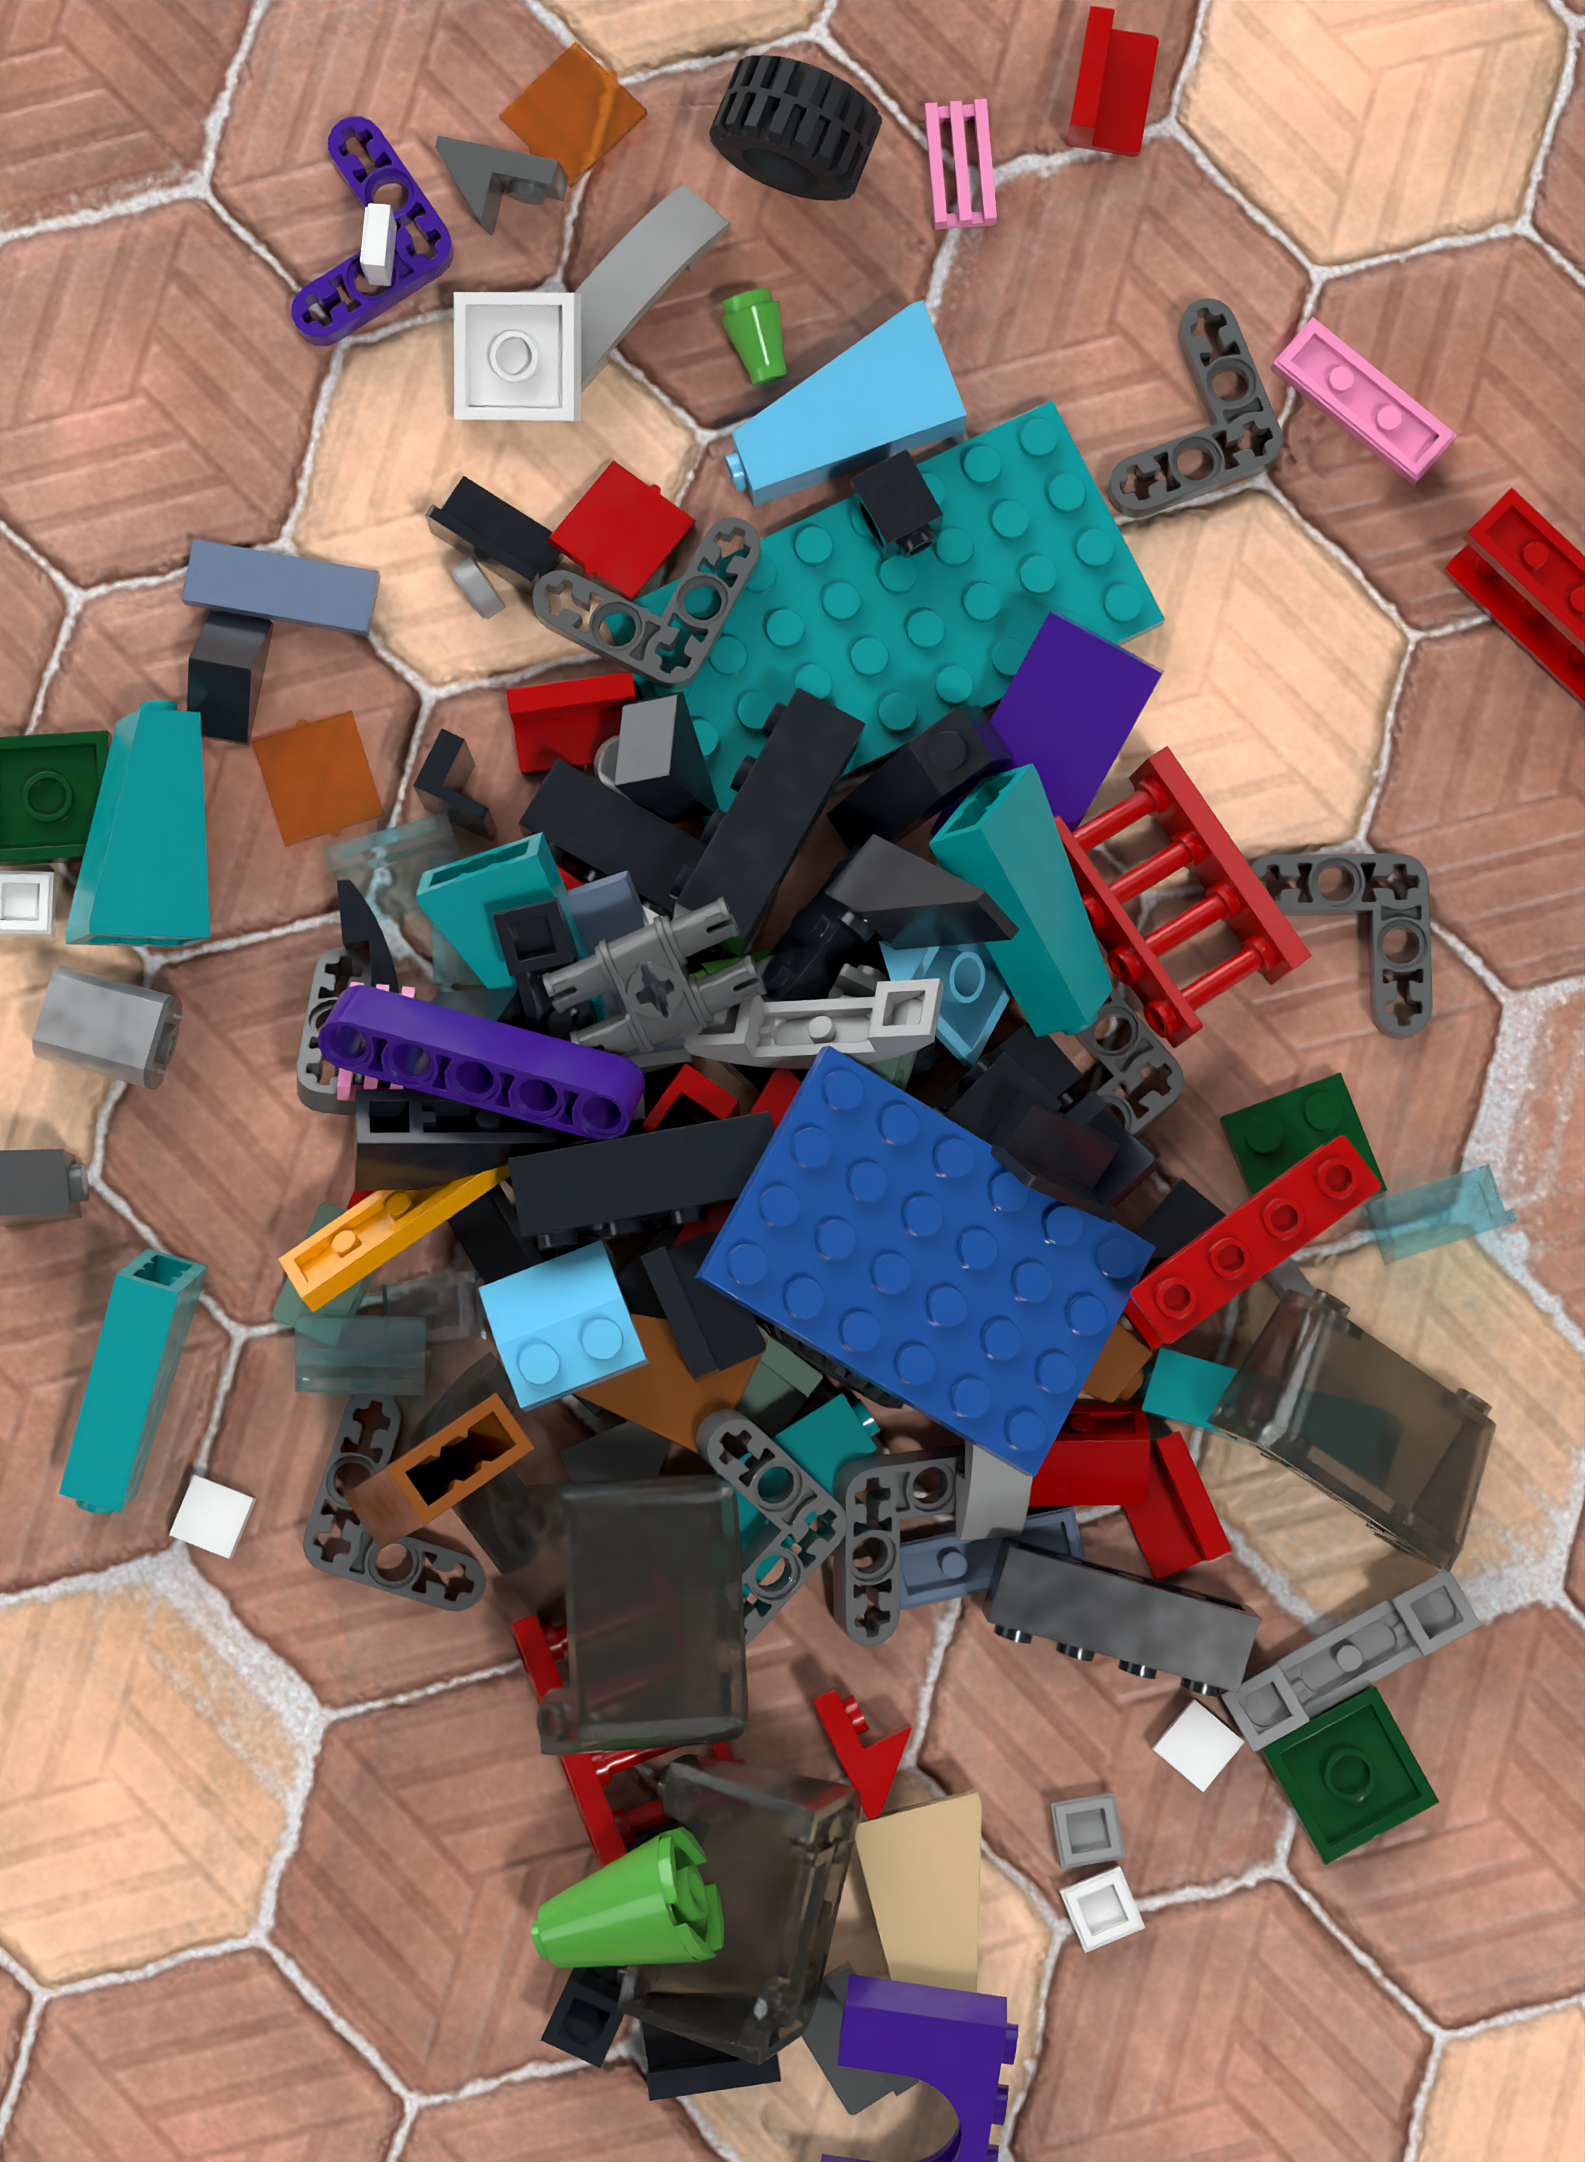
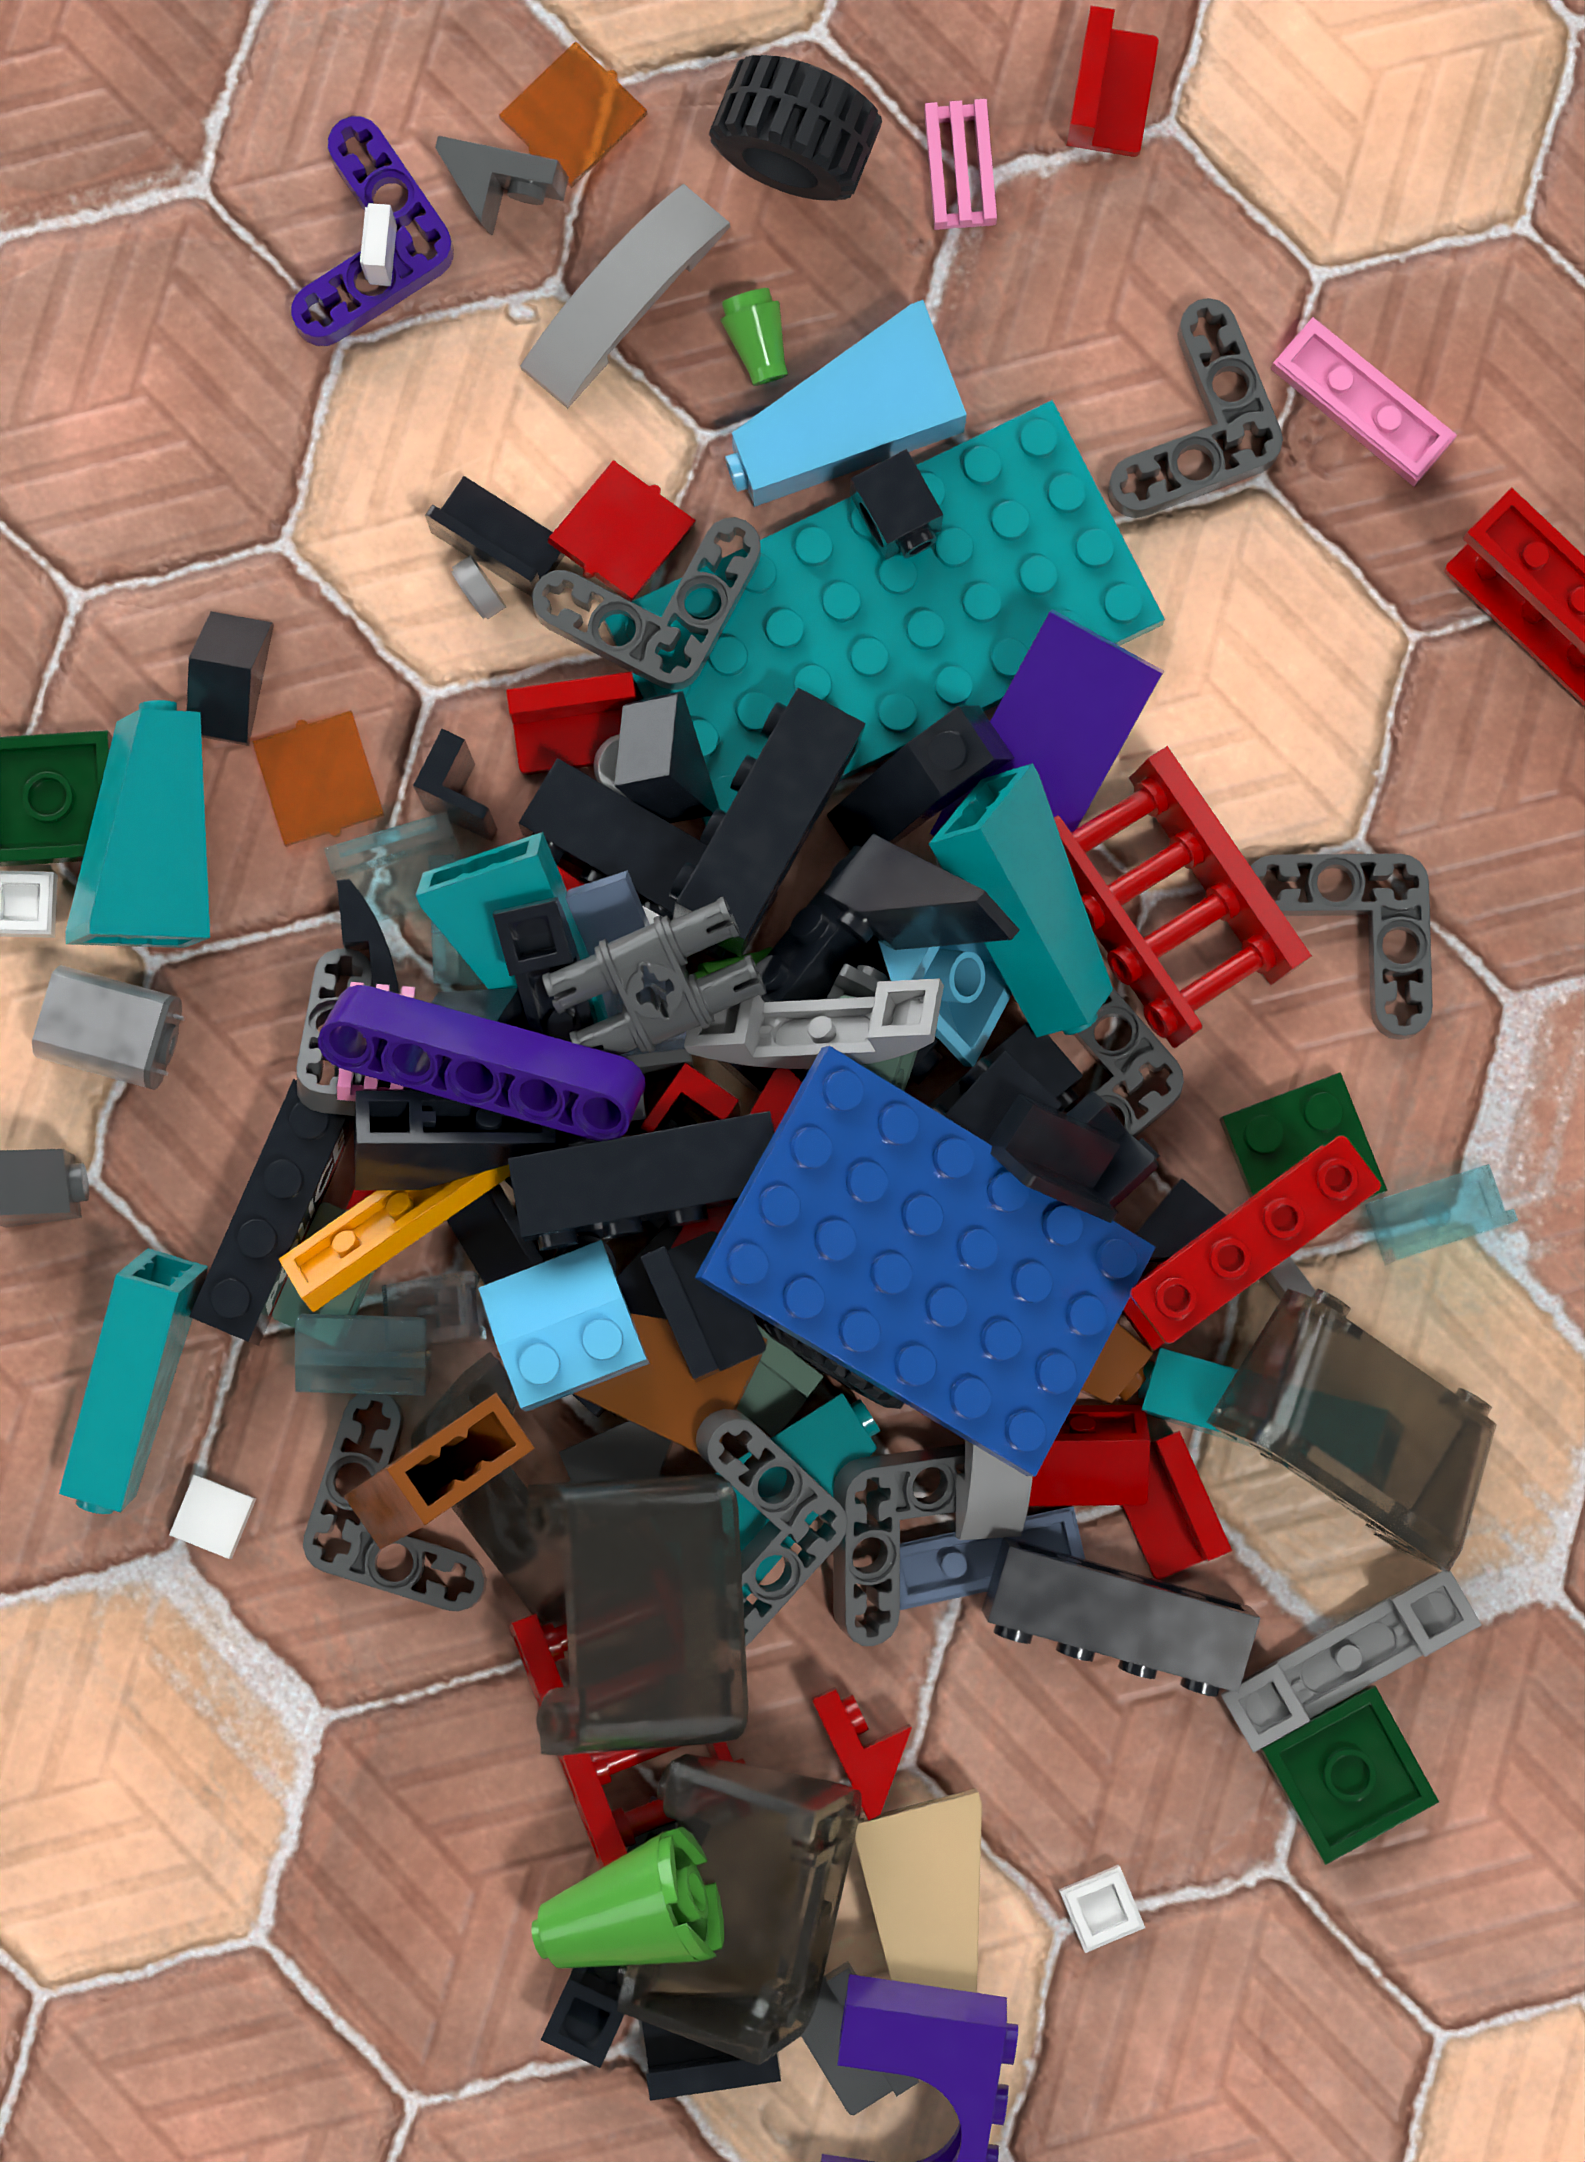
(272, 1218): none -> black brick
(281, 587): sand blue tile -> none
(517, 356): white plate -> none
(1087, 1830): light grey tile -> none
(1197, 1745): white tile -> none

